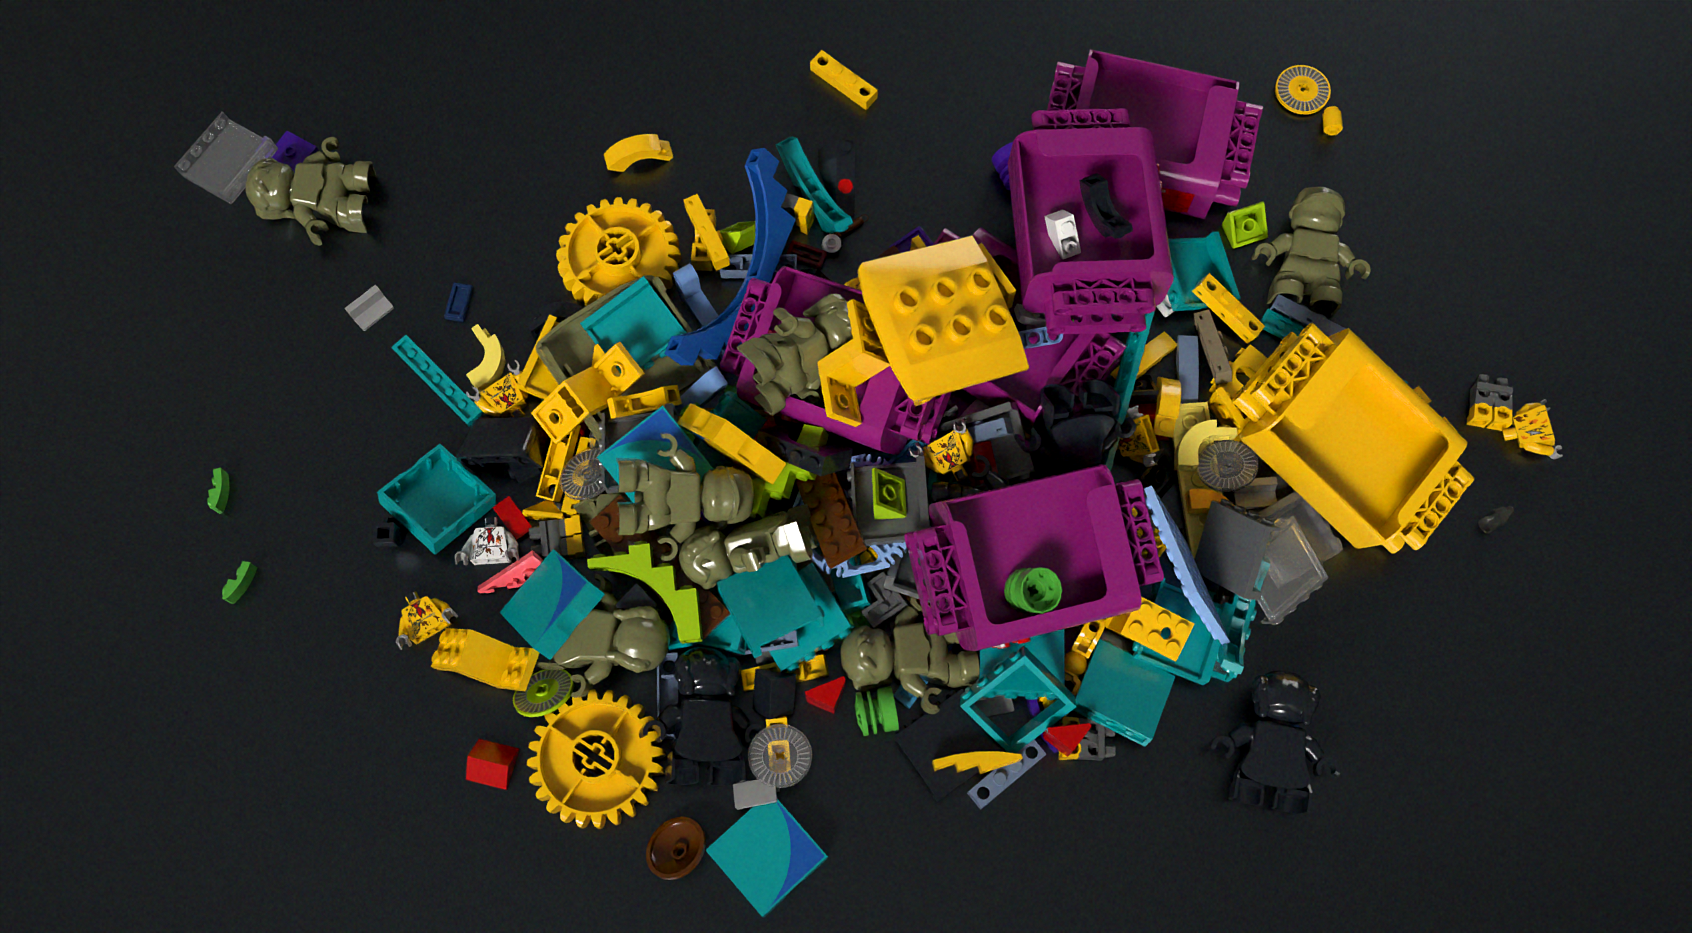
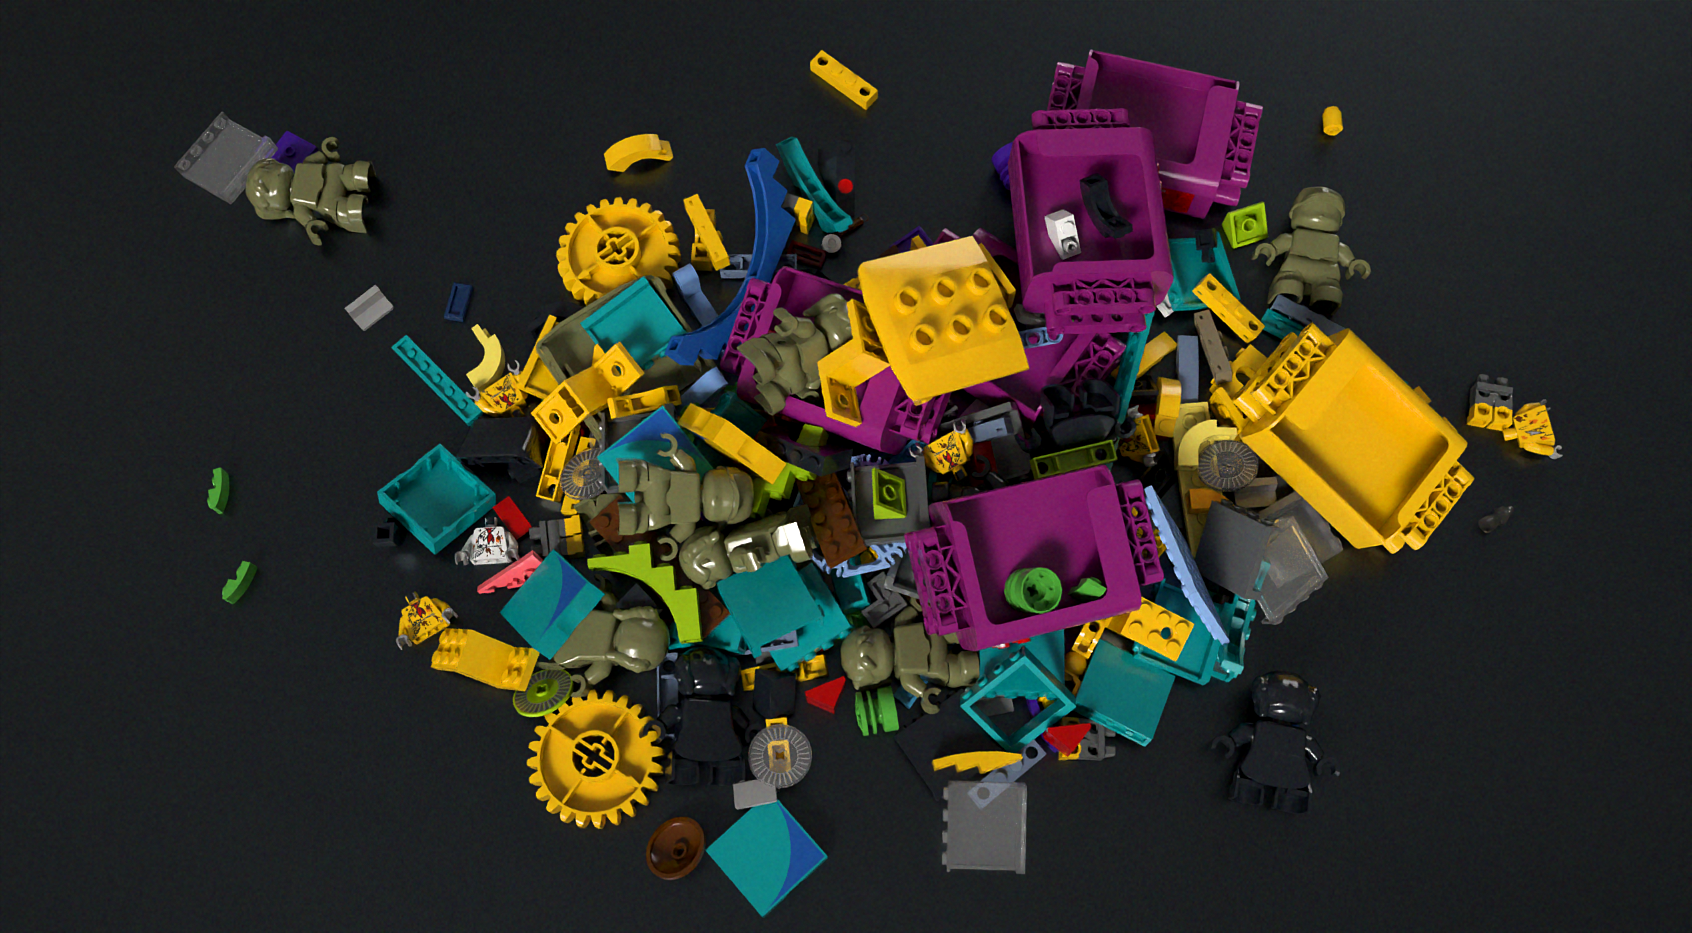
(491, 763): red slope -> none
(543, 512): yellow slope -> none
(738, 236): lime slope -> none
(985, 825): none -> clear panel
(1073, 459): none -> lime piece
(1087, 590): none -> bright green slope
(1205, 242): none -> black plate
(1289, 91): piece -> none

